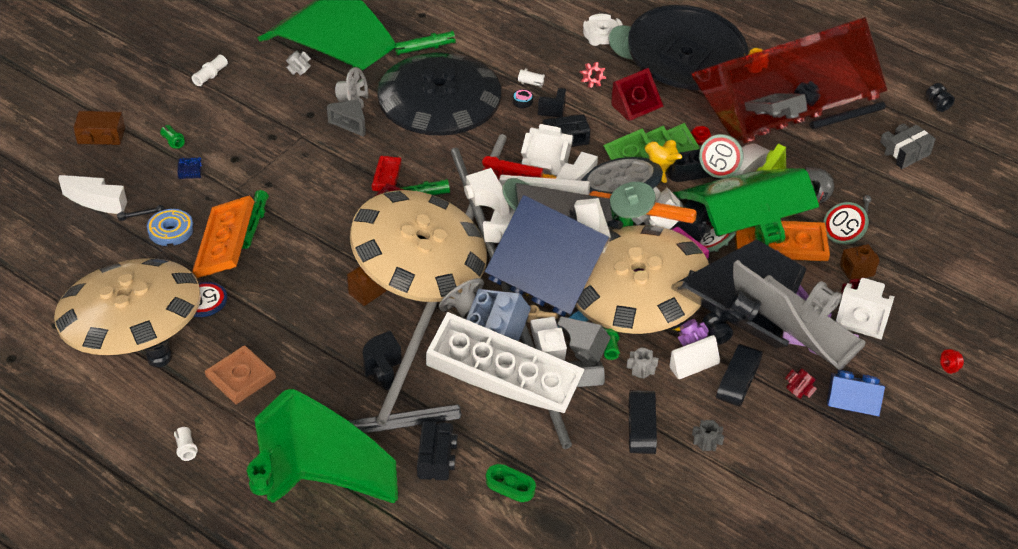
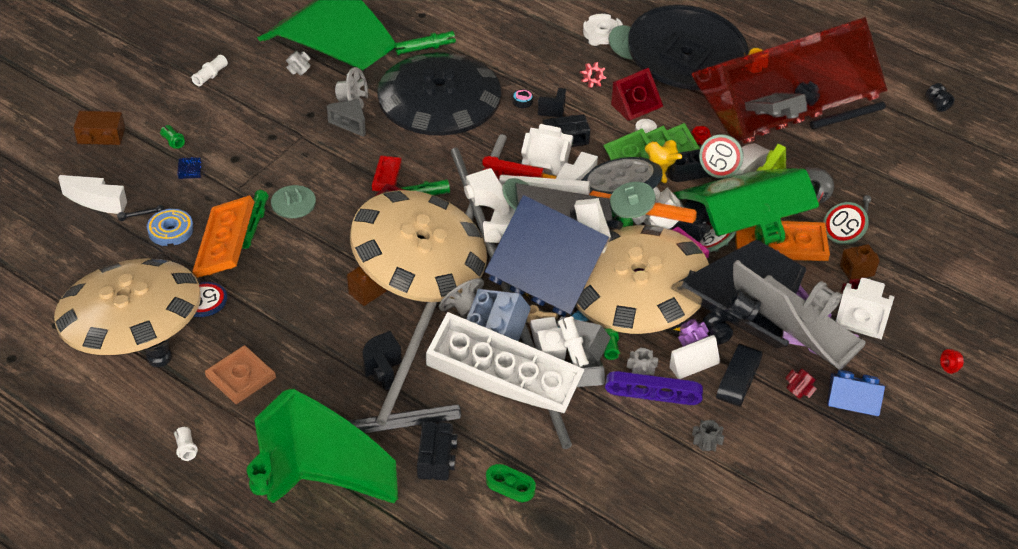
(293, 201): none -> sand green piece
(531, 78): white pin -> none
(573, 342): none -> white pin
(625, 385): none -> dark purple beam
(642, 422): black beam -> none
(647, 125): none -> white tile
(908, 144): dark grey hips -> none

